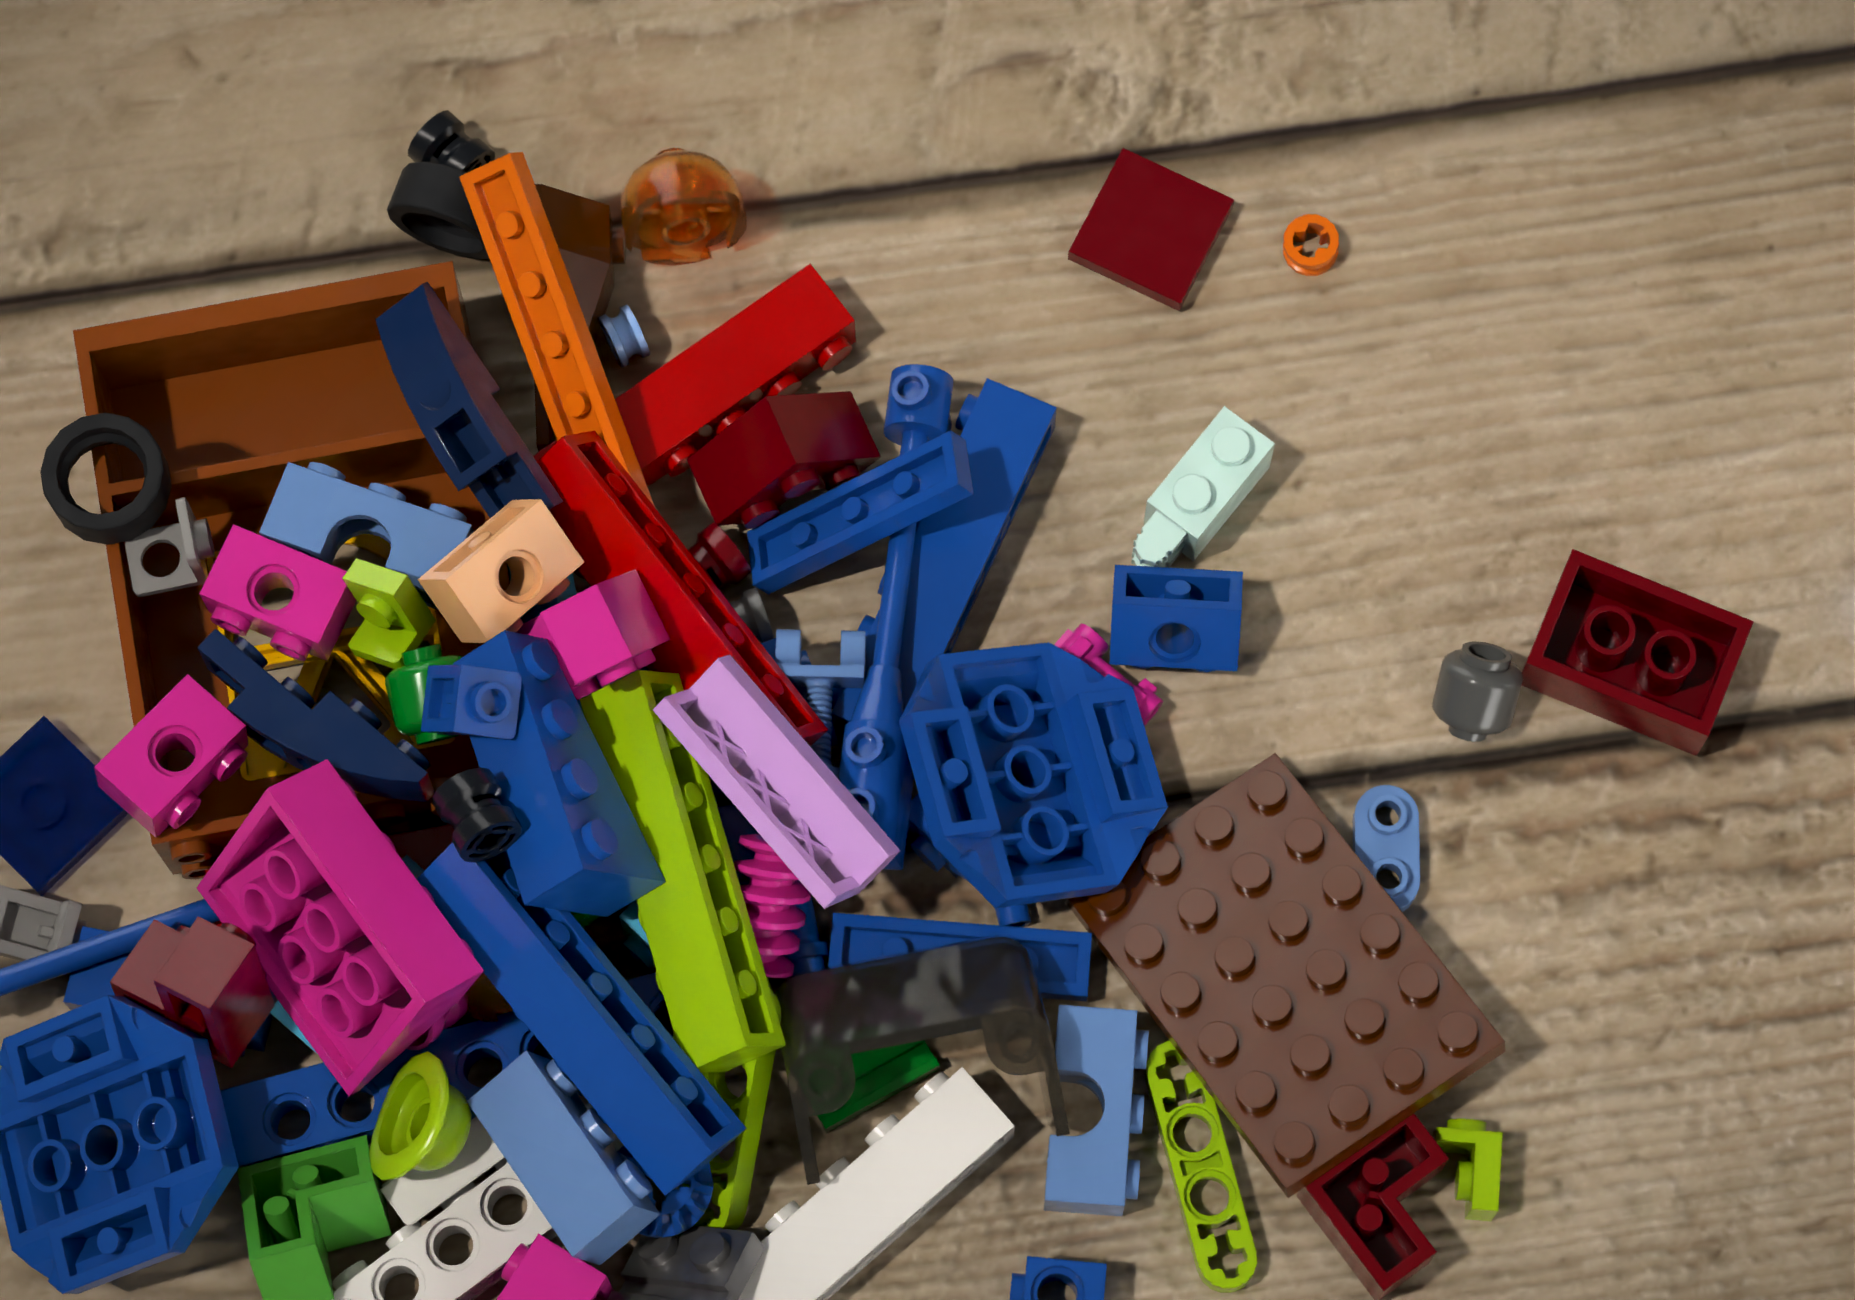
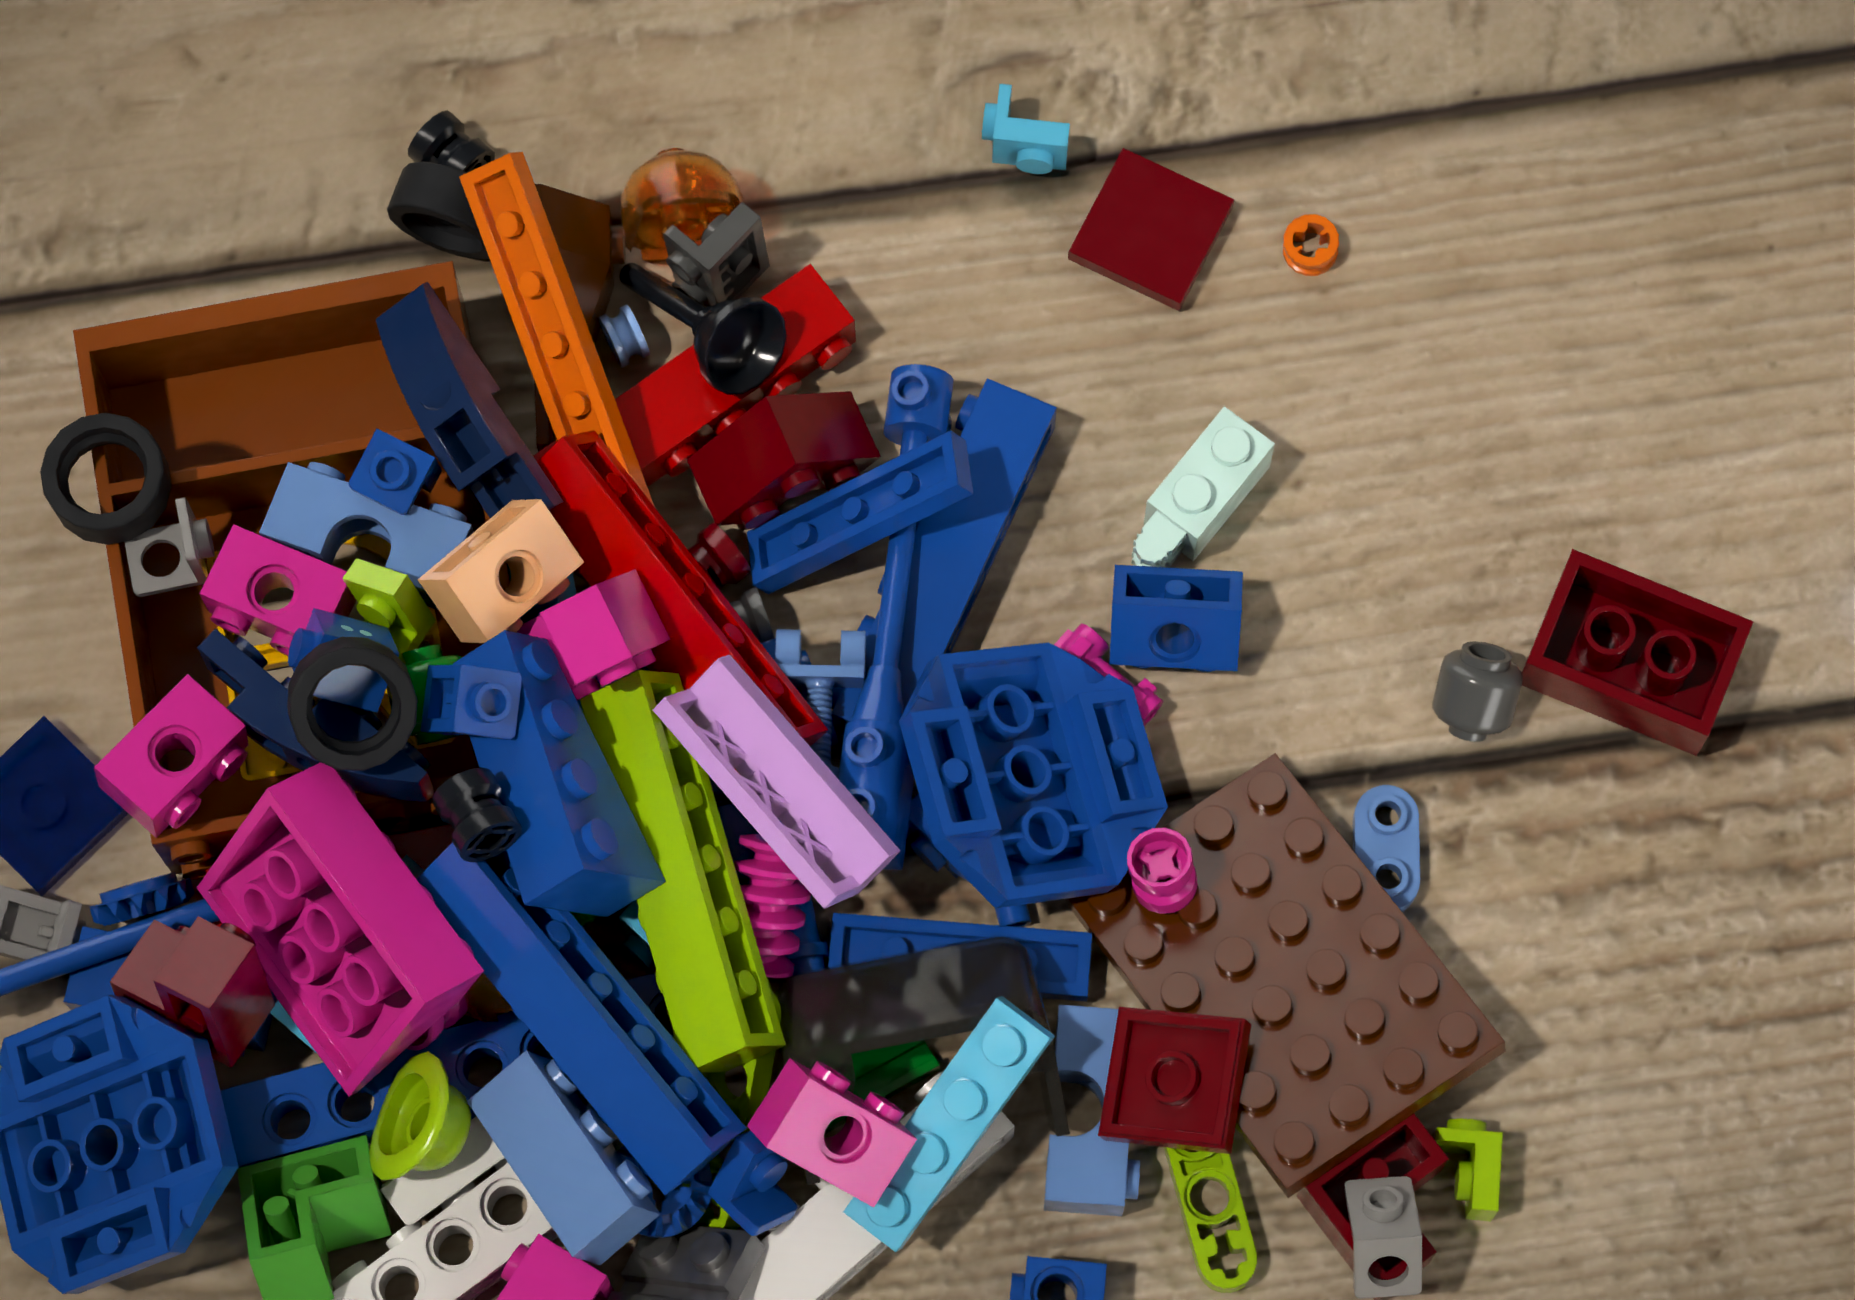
(141, 899): none -> blue gear
(348, 684): none -> blue brick
(352, 754): none -> black tyre
(394, 473): none -> blue bracket
(726, 261): none -> dark grey bracket
(733, 340): none -> black piece
(749, 1187): none -> blue bracket
(854, 1160): none -> brick
(955, 1119): none -> medium azure plate
(1027, 143): none -> medium azure bracket
(1155, 857): none -> dark pink wheel
(1175, 1080): none -> dark red tile
(1383, 1225): none -> light grey bracket

